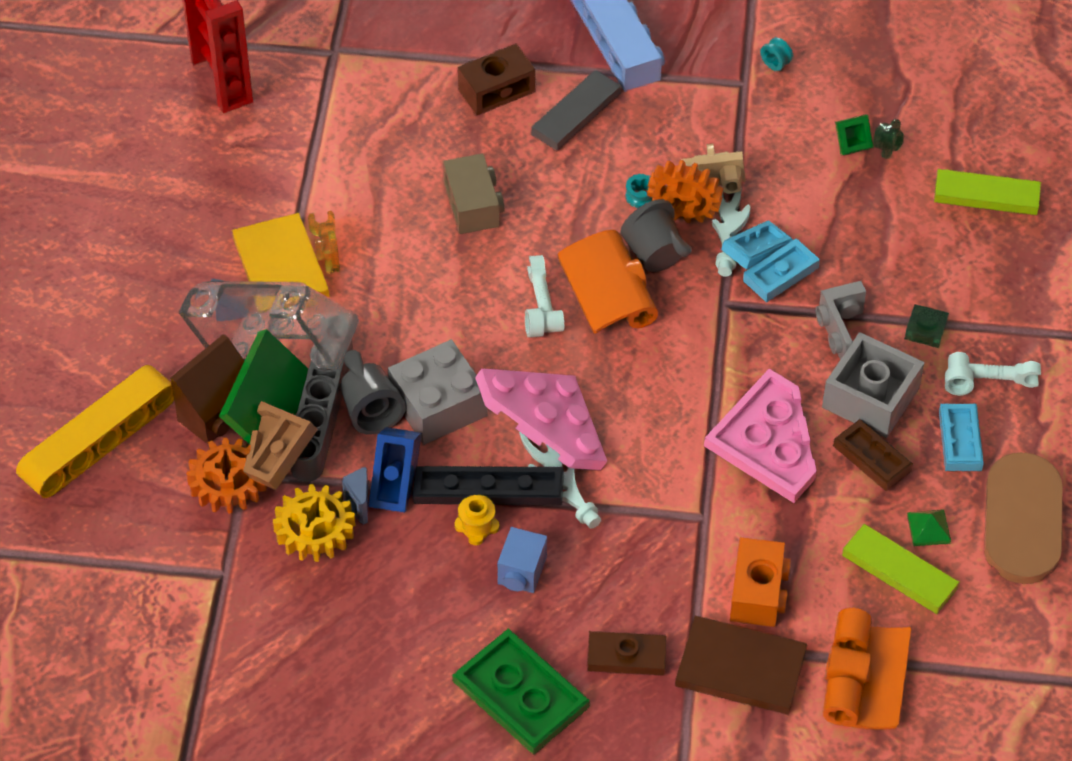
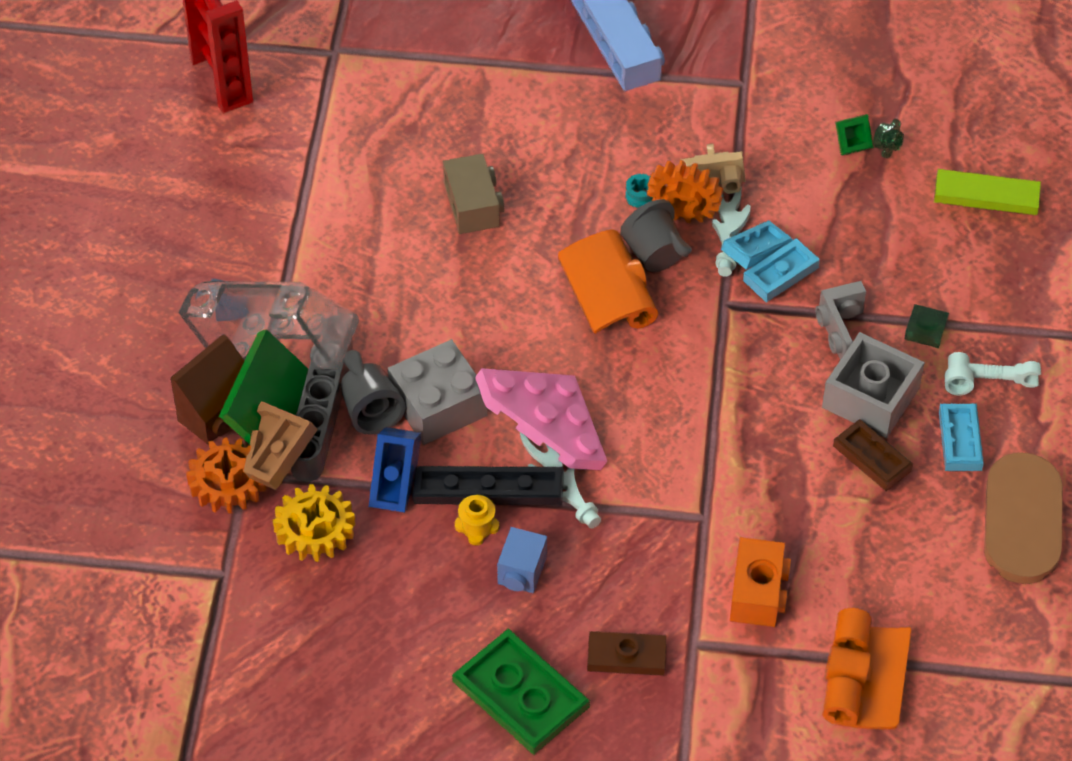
(96, 431): yellow beam -> none
(279, 253): yellow tile -> none
(326, 246): clear yellow plate -> none
(356, 490): sand blue slope -> none
(496, 79): reddish brown brick -> none
(543, 318): light aqua brick -> none
(576, 110): dark grey tile -> none
(741, 665): reddish brown tile -> none
(768, 437): bright pink plate -> none
(776, 54): teal bush -> none
(900, 568): lime tile -> none
(928, 528): green slope -> none

